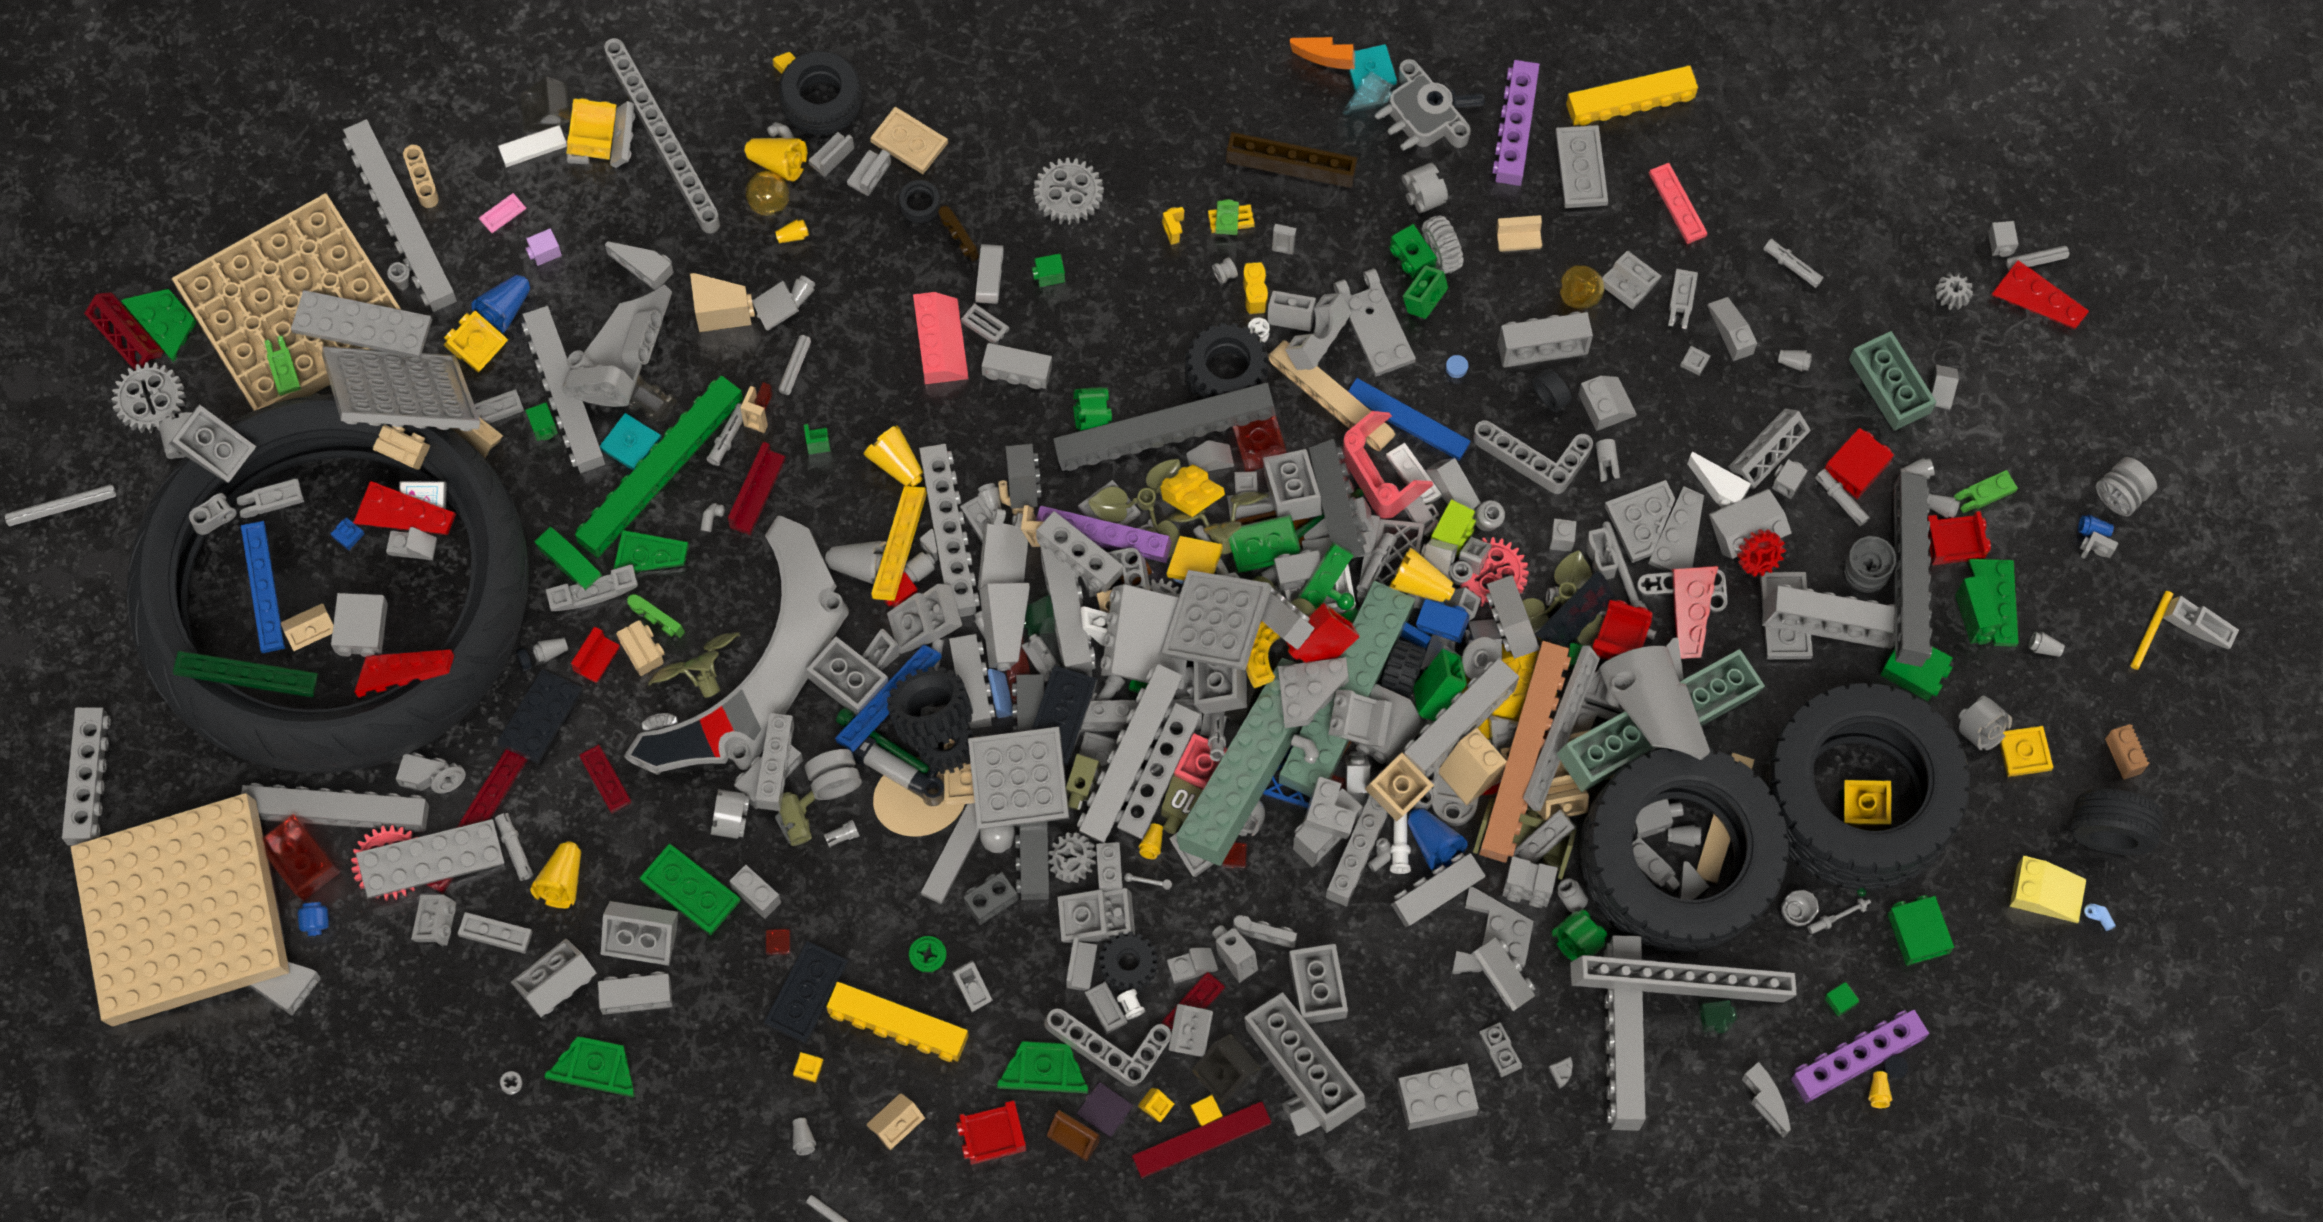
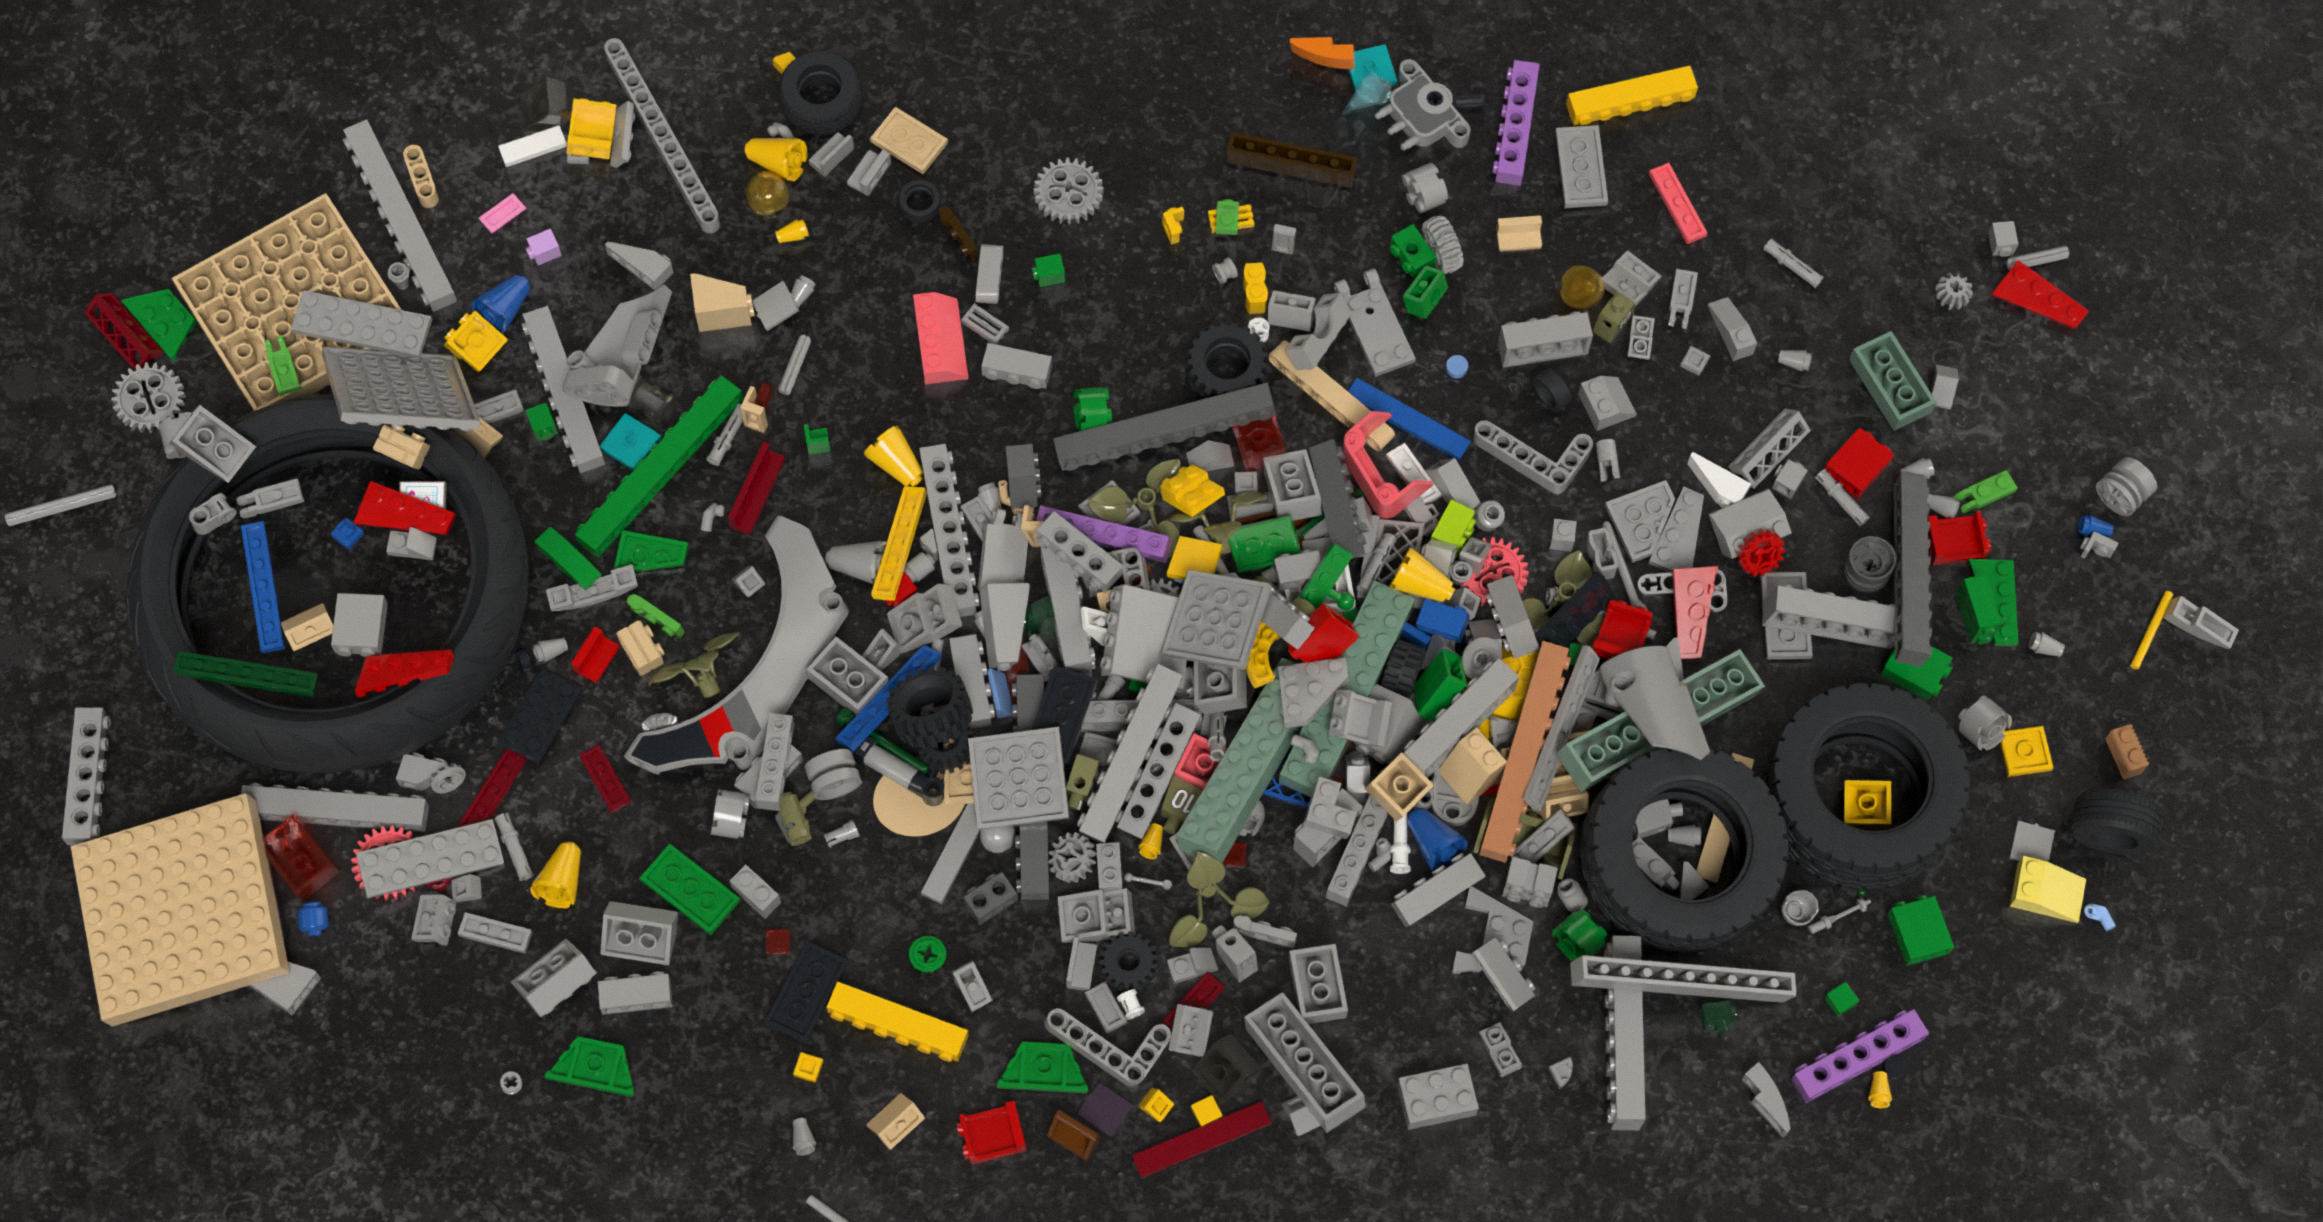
(466, 888): none -> light grey slope
(748, 581): none -> light grey slope
(1203, 876): none -> olive plant
(1618, 313): none -> olive torso
(1640, 337): none -> light grey slope
(2031, 842): none -> light grey piece

